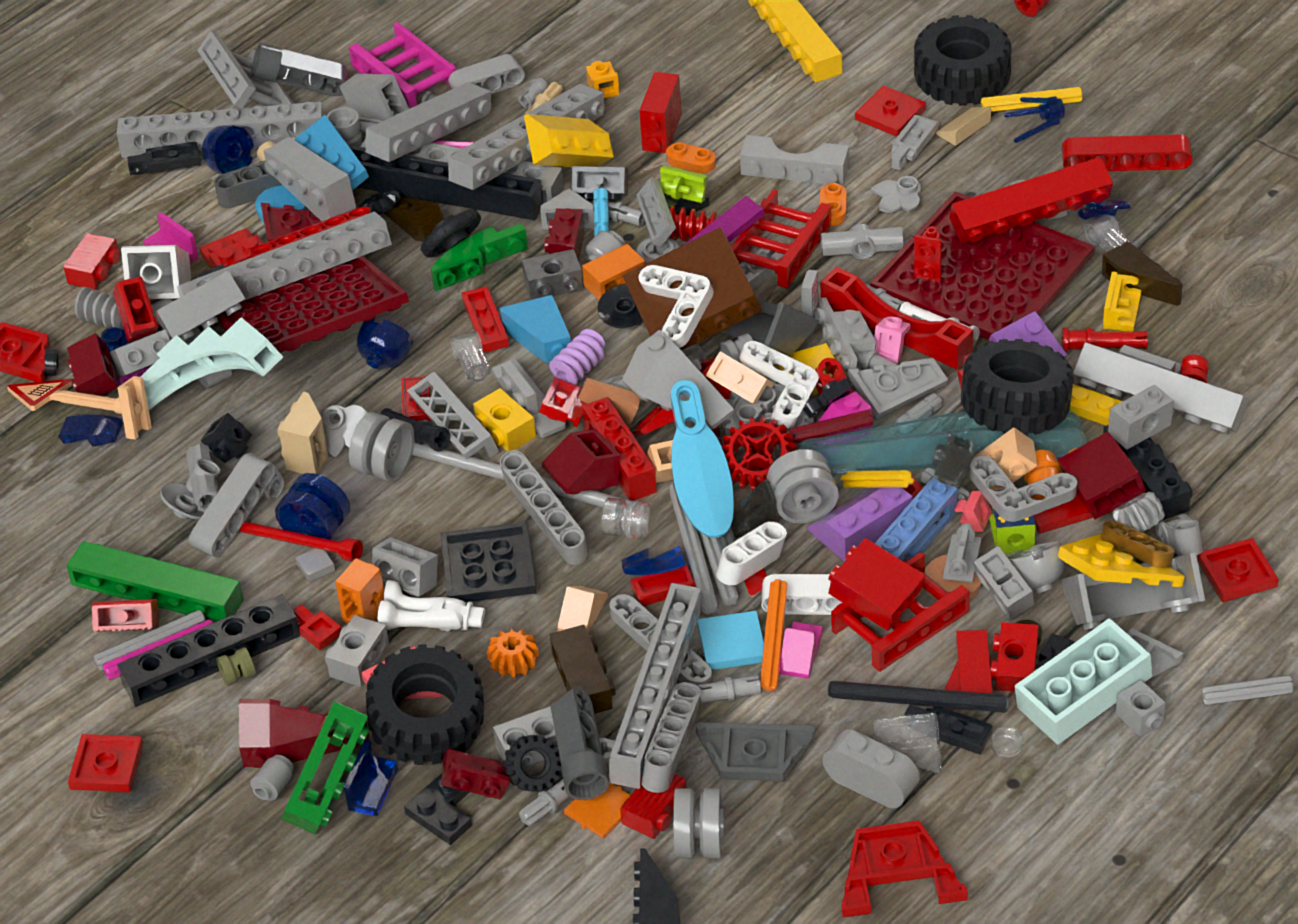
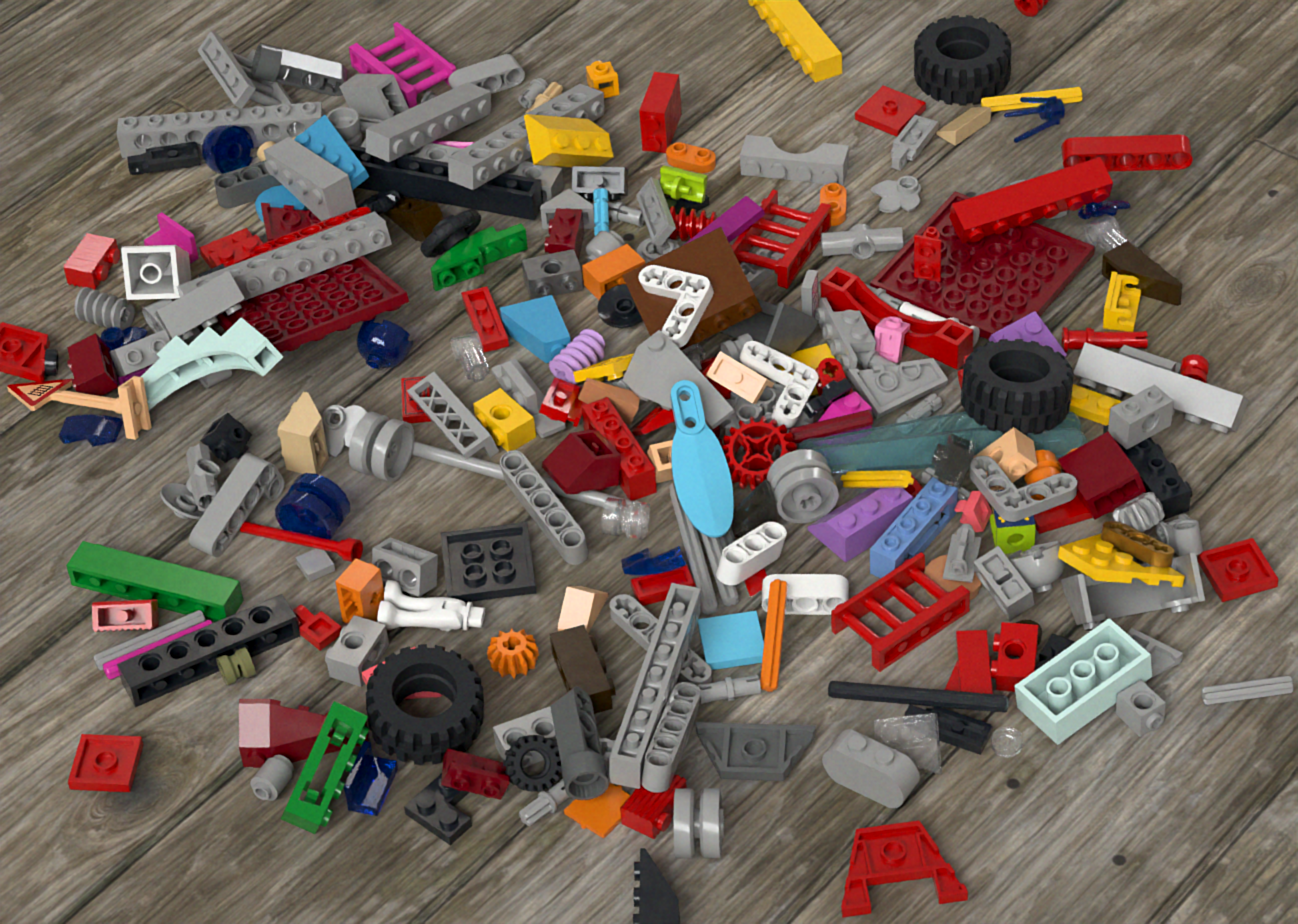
(135, 309): red brick -> none
(424, 431): black pin -> none
(611, 368): none -> yellow plate
(800, 649): slope -> none
(875, 583): red brick -> none

